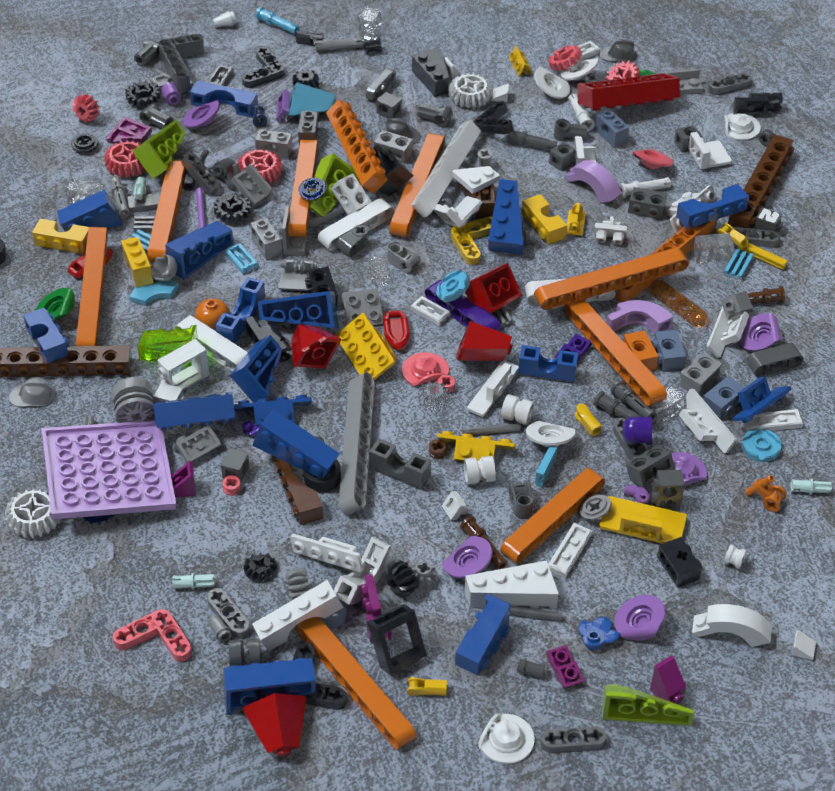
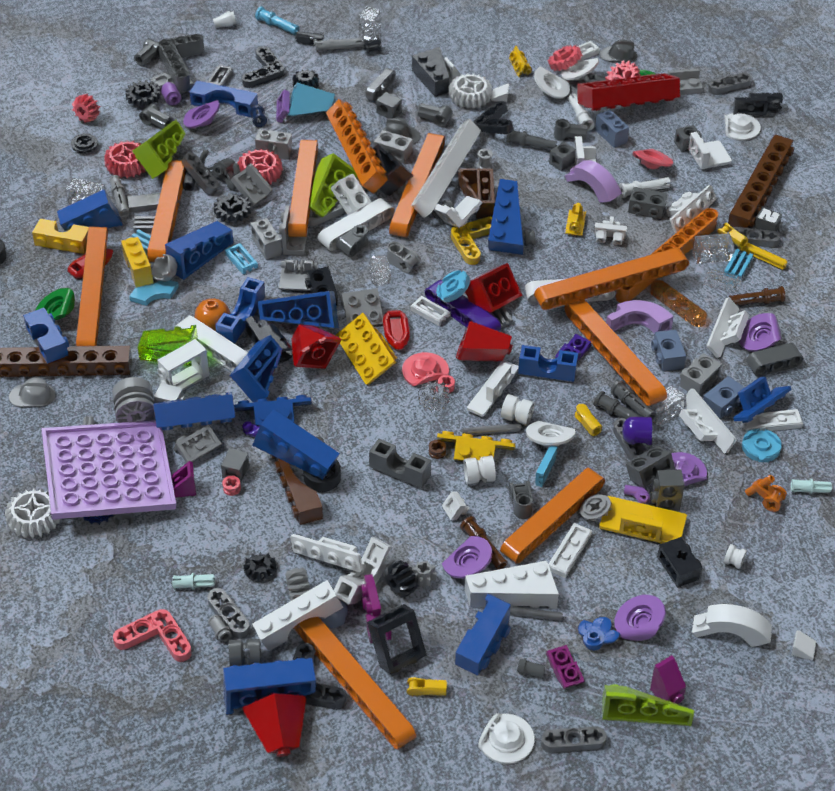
(129, 130): magenta wing -> none
(139, 188): light aqua axle -> none
(200, 207): medium lavender bar -> none
(308, 126): dark grey brick -> none
(312, 183): clear blue gear -> none
(356, 444): light grey beam -> none
(476, 178): white wing -> none
(537, 212): yellow arch -> none
(642, 347): orange brick -> none
(694, 213): blue arch -> none
(736, 303): light grey brick -> none
(765, 137): dark grey bush -> none

